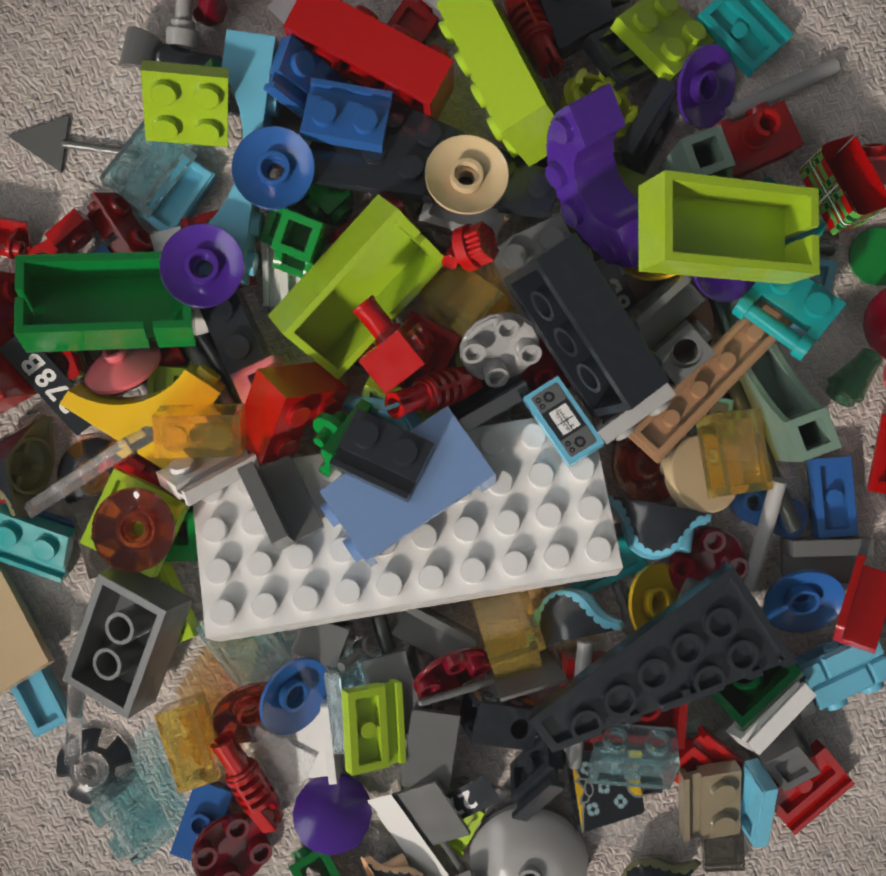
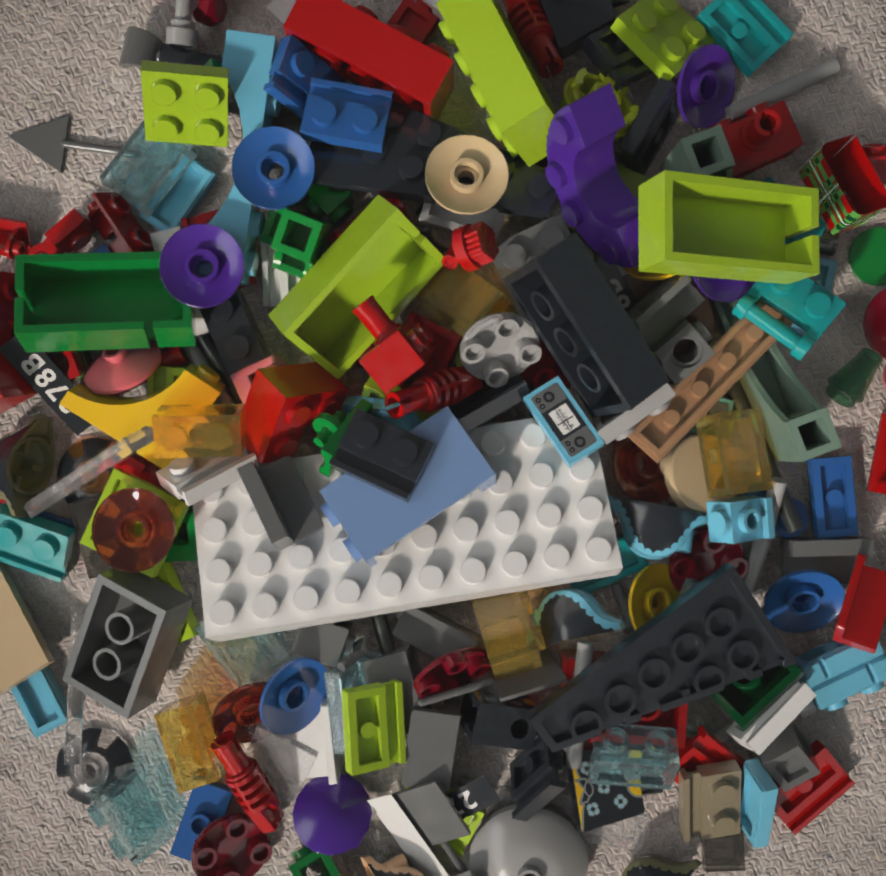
(740, 519): none -> medium azure brick

